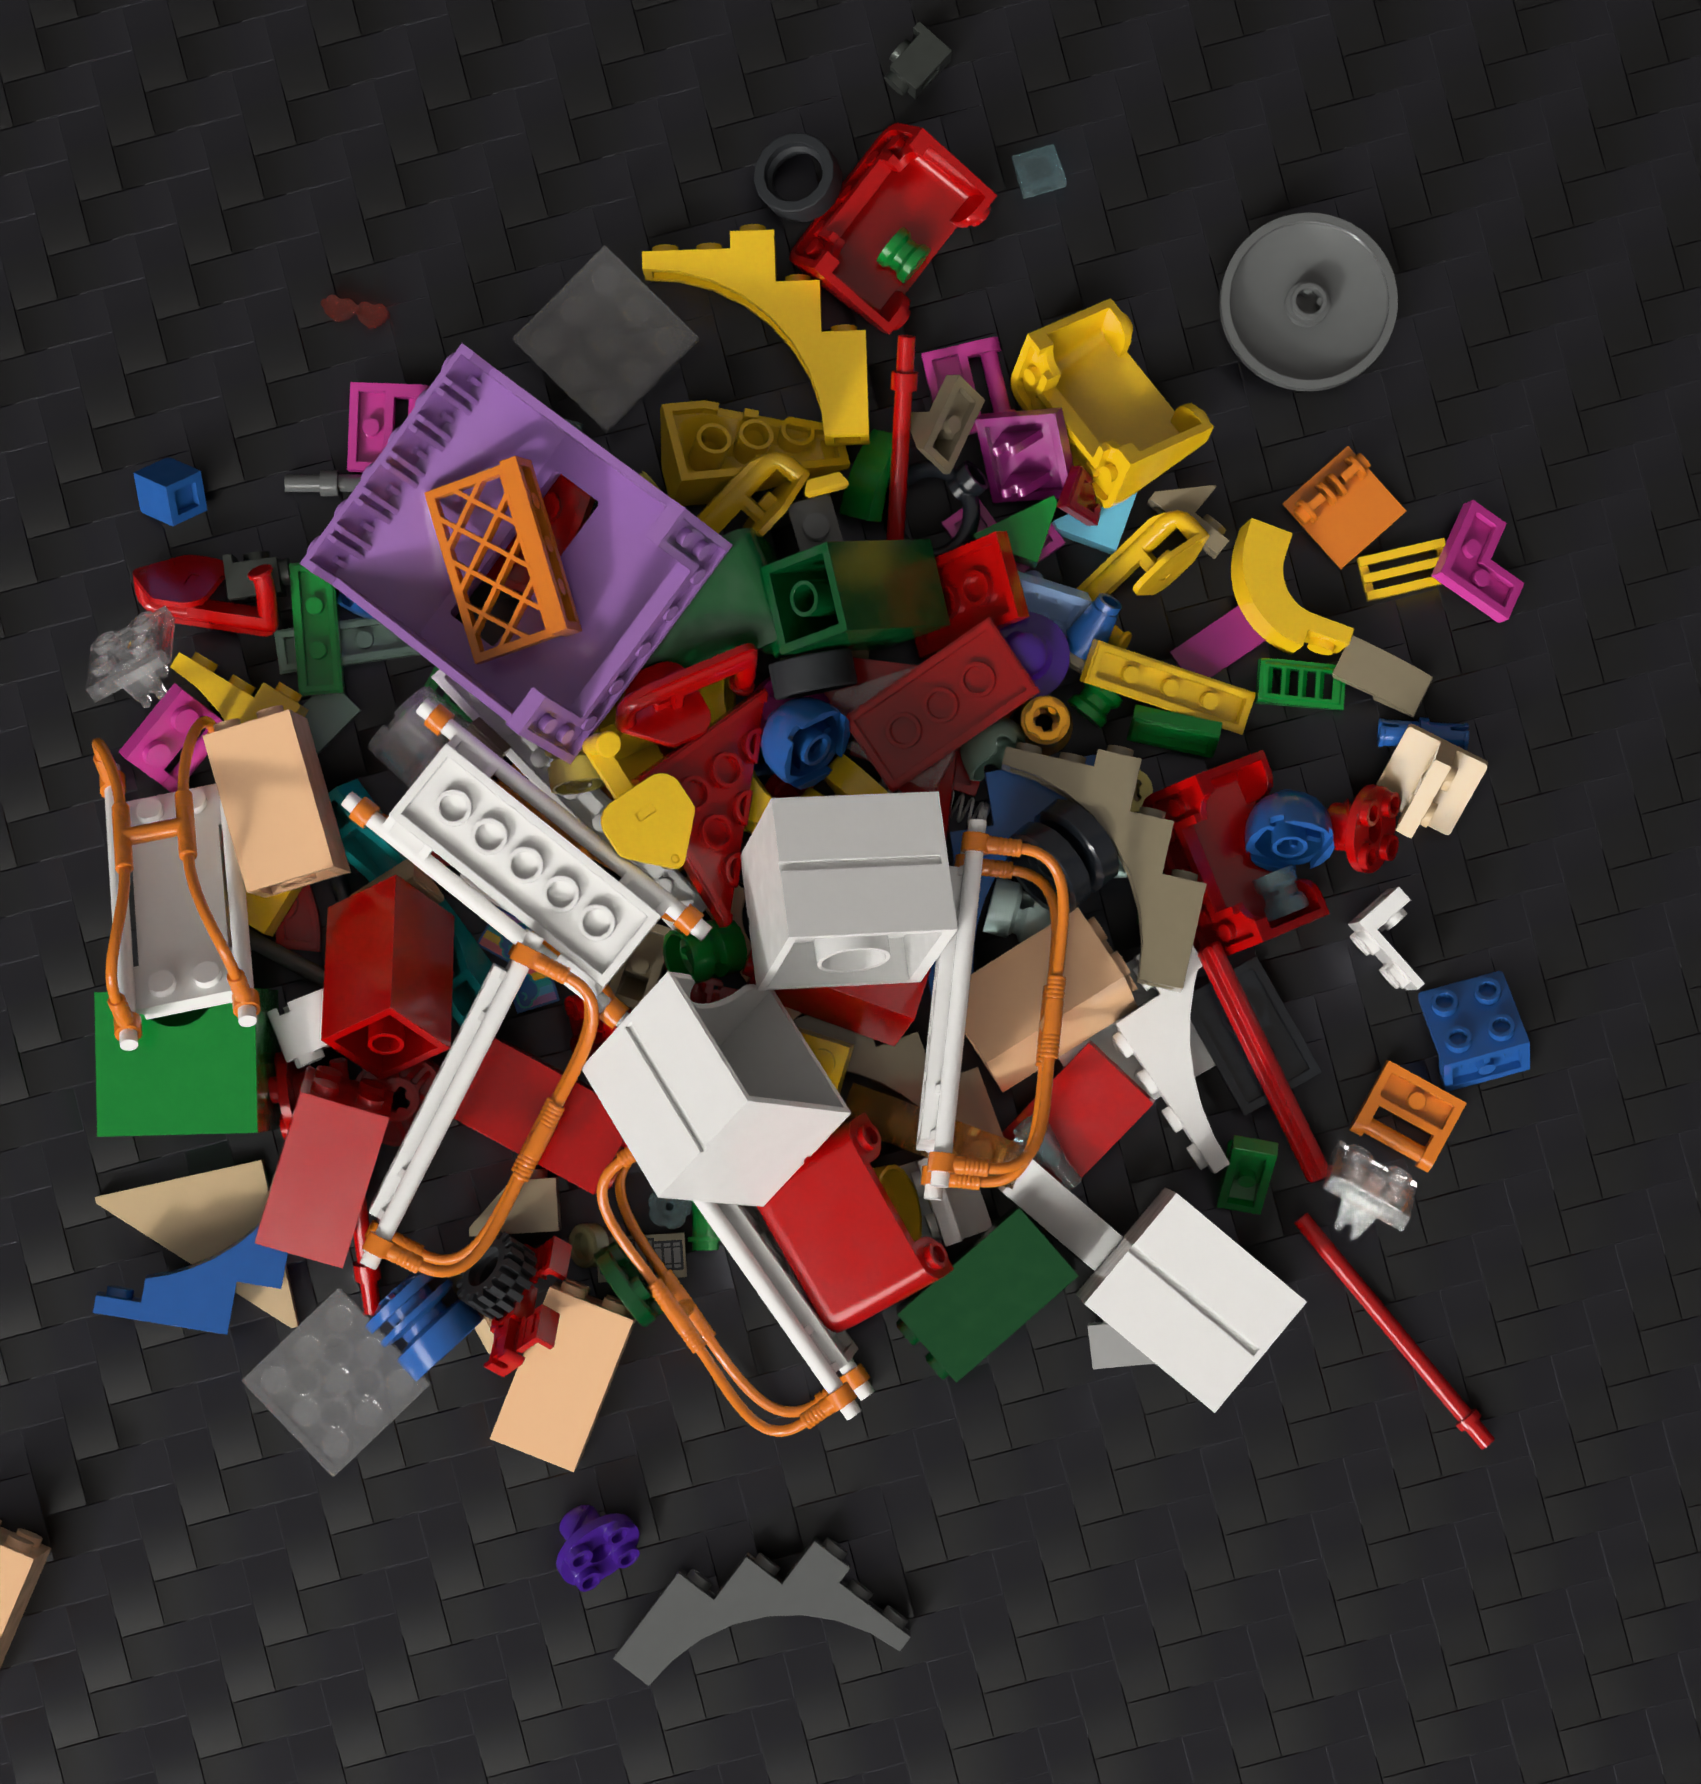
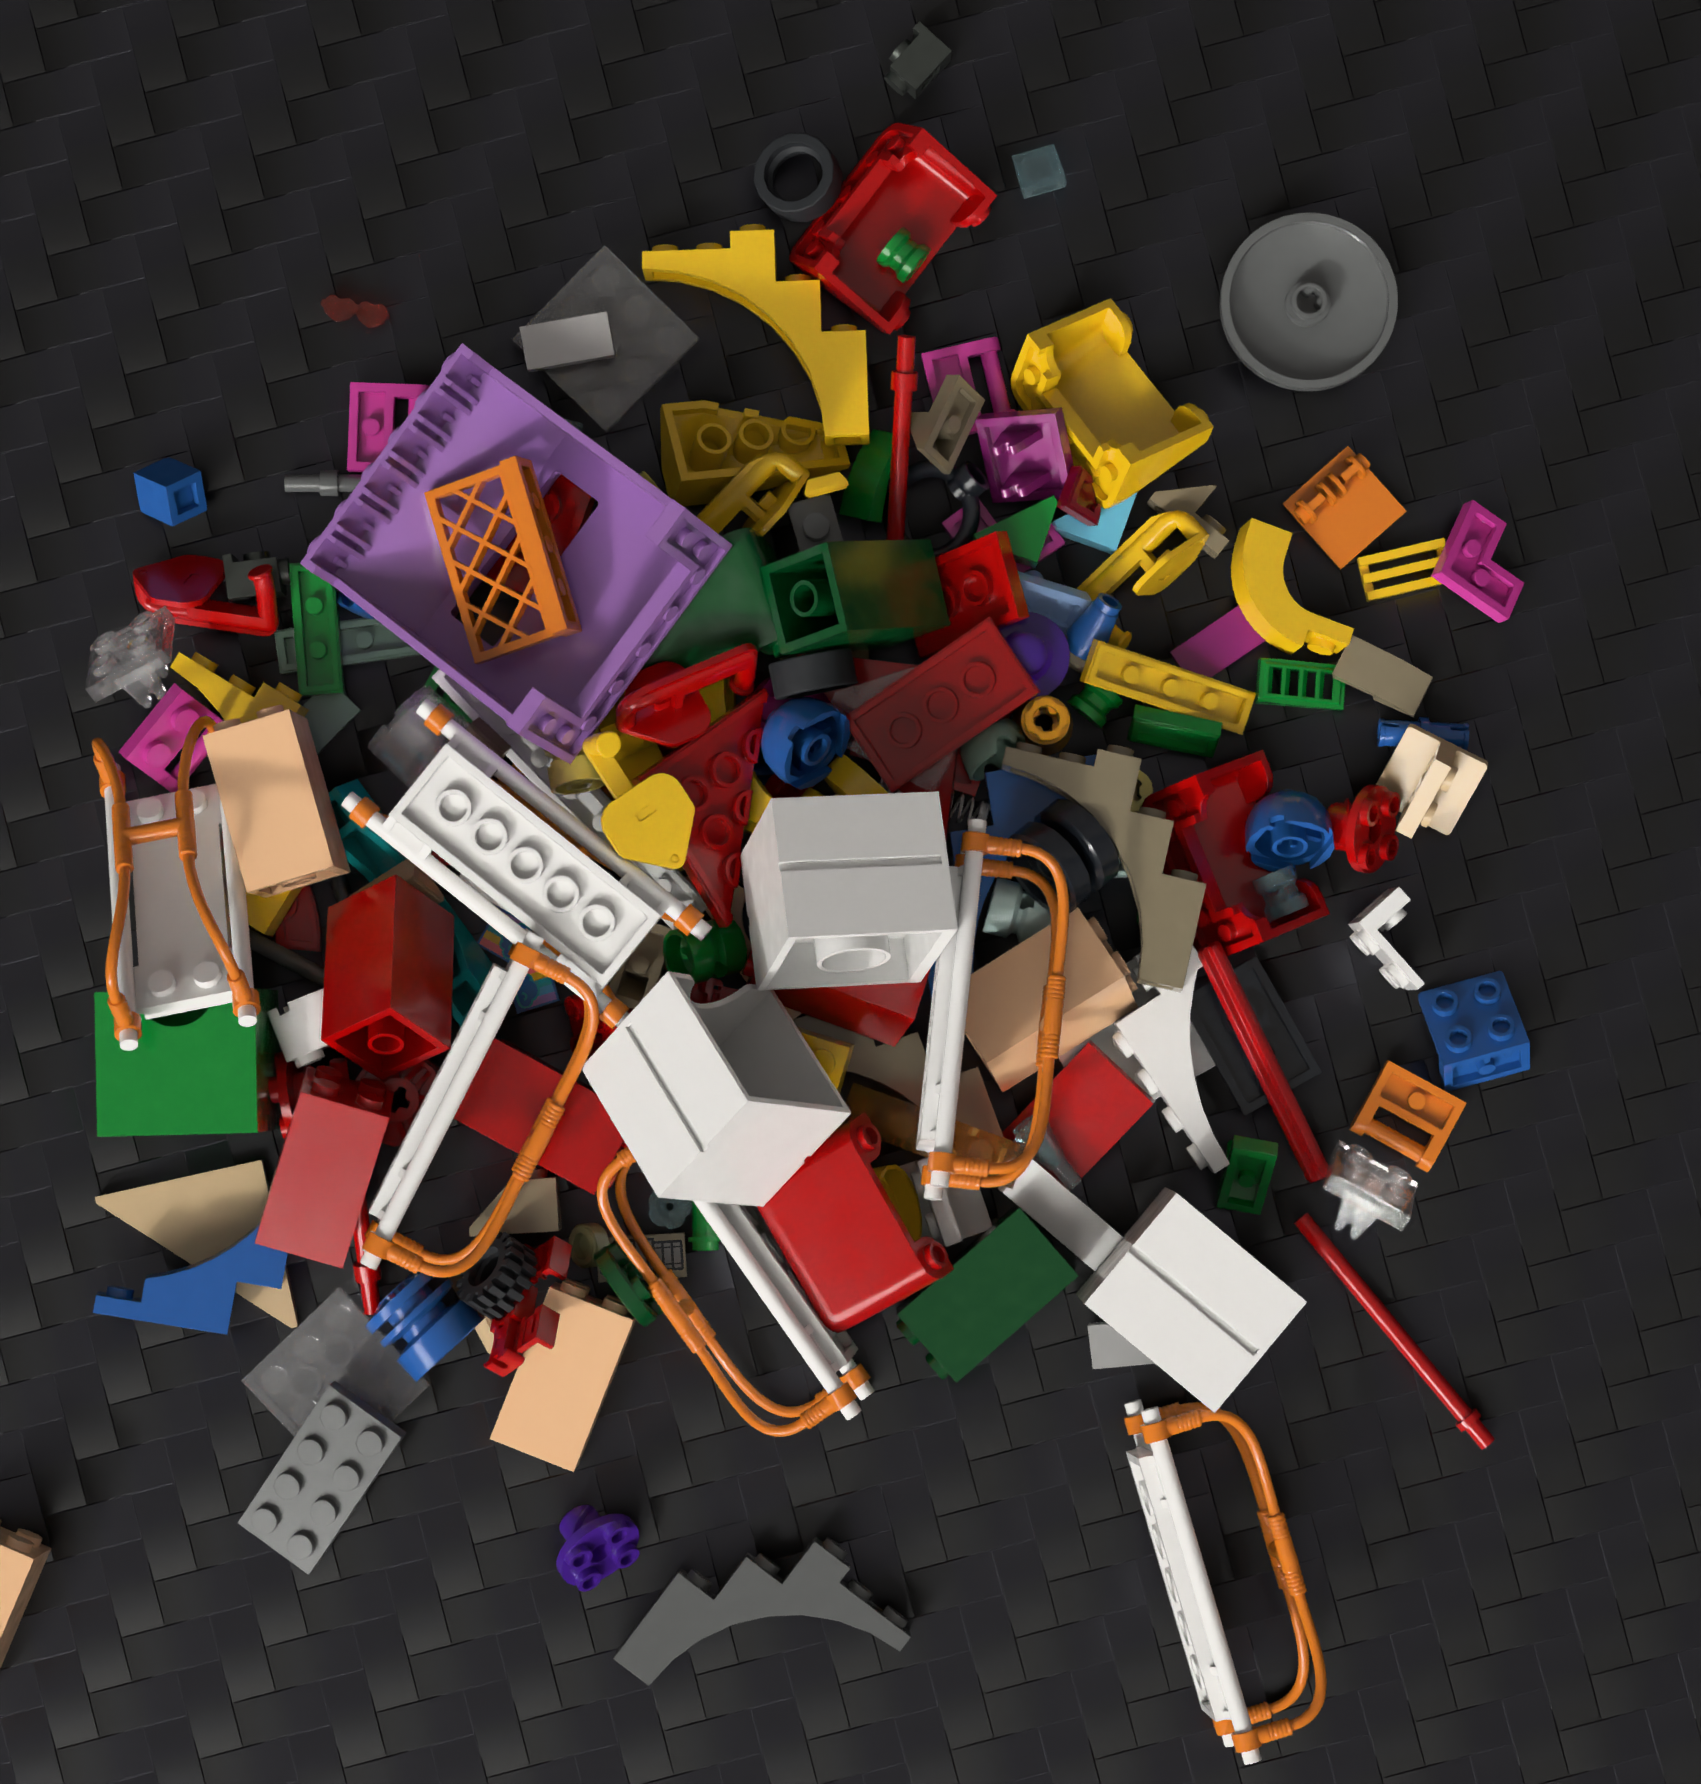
(322, 1477): none -> plate
(567, 342): none -> white tile
(1189, 1583): none -> piece

